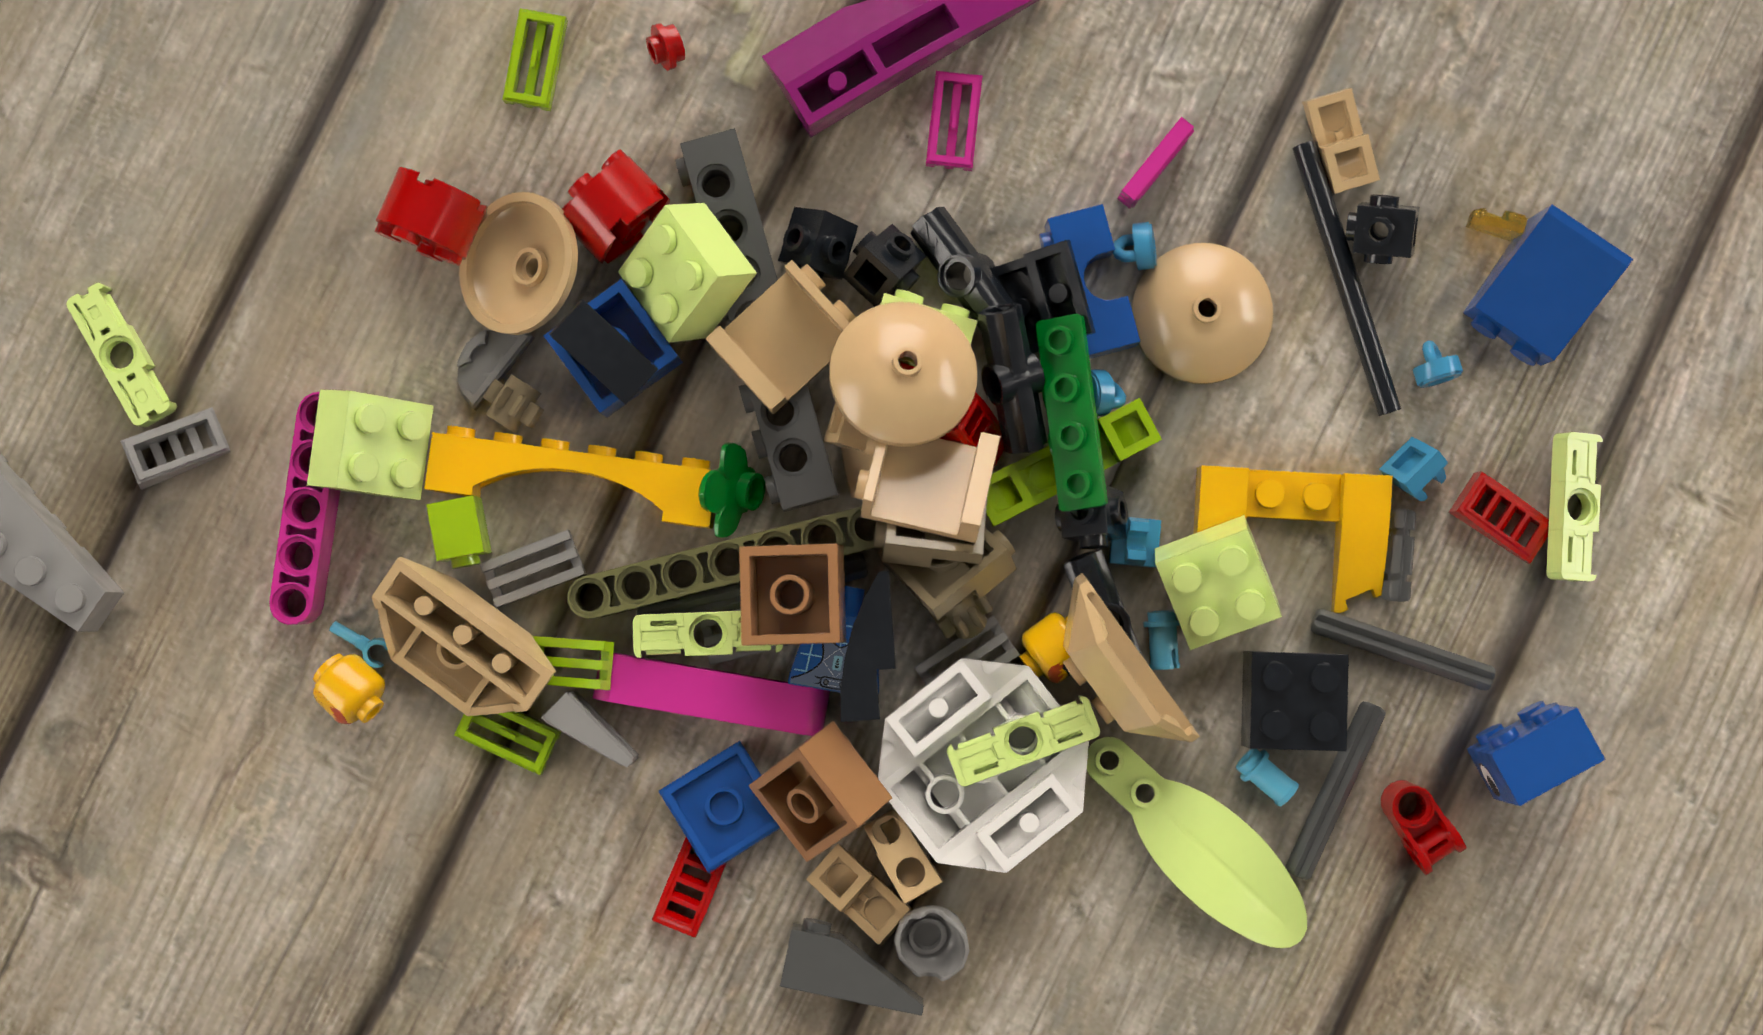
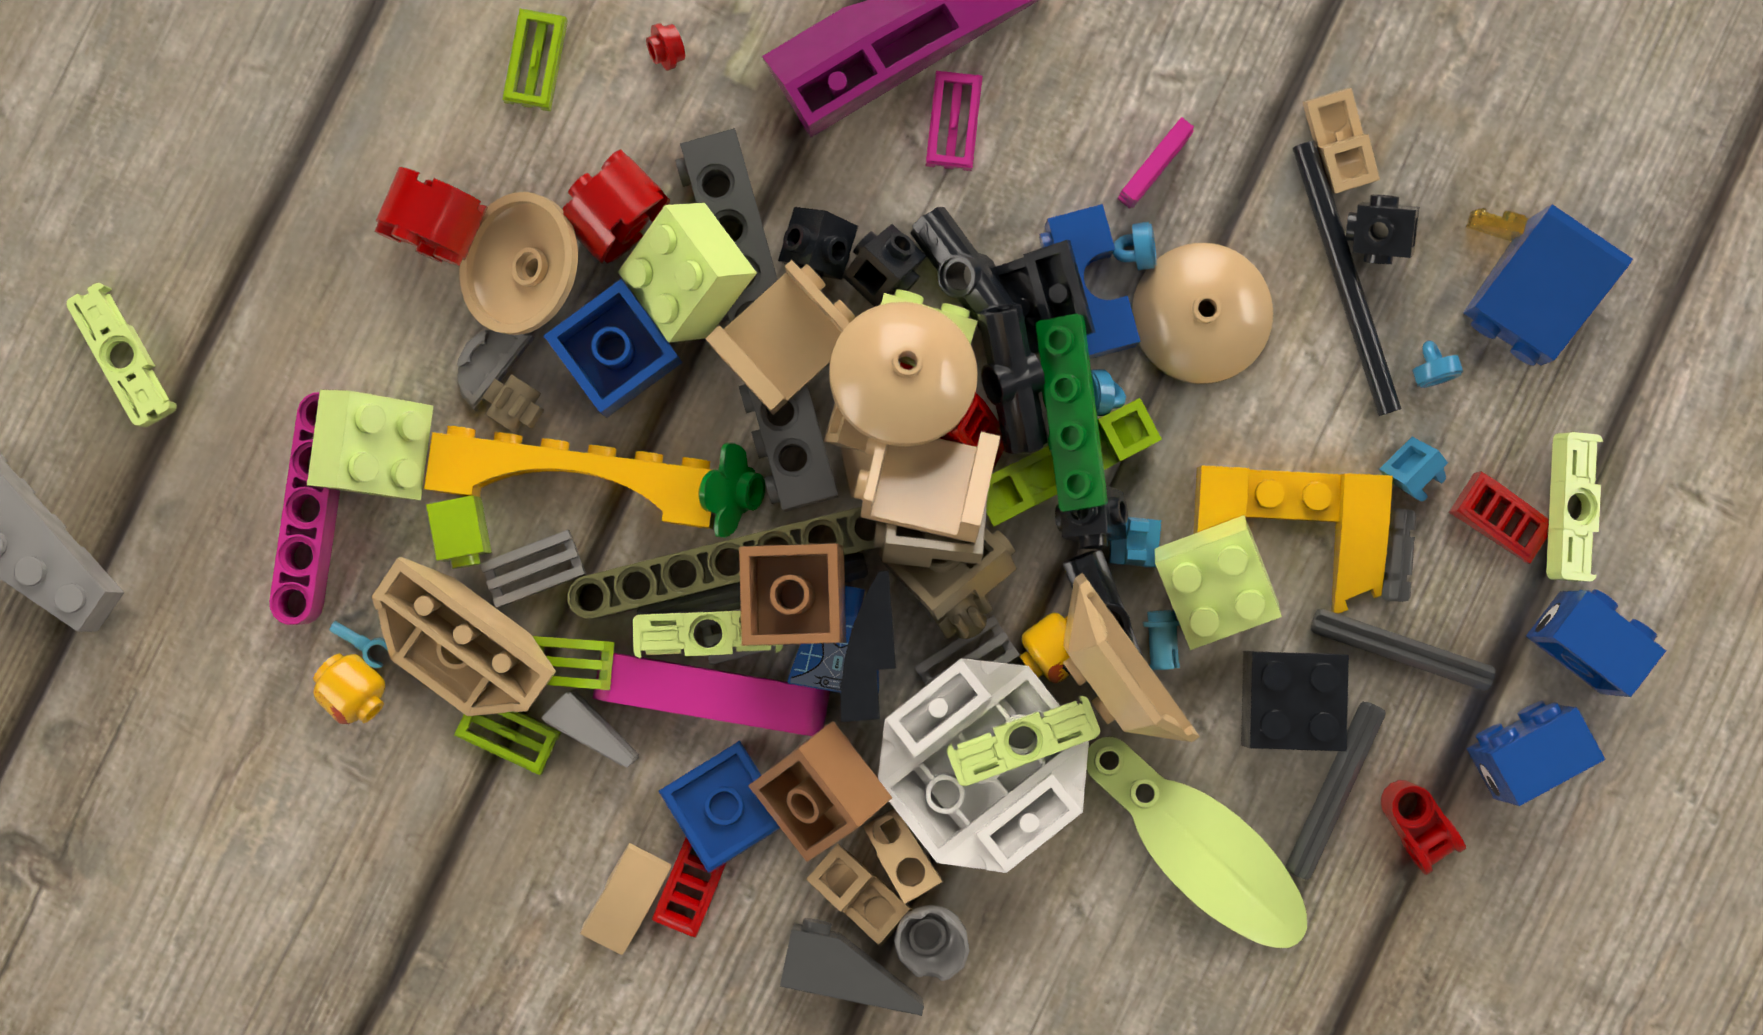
(151, 439): light grey slope -> none
(603, 351): black slope -> none
(625, 899): none -> tan slope
(1266, 776): medium azure pin -> none
(1597, 642): none -> blue brick

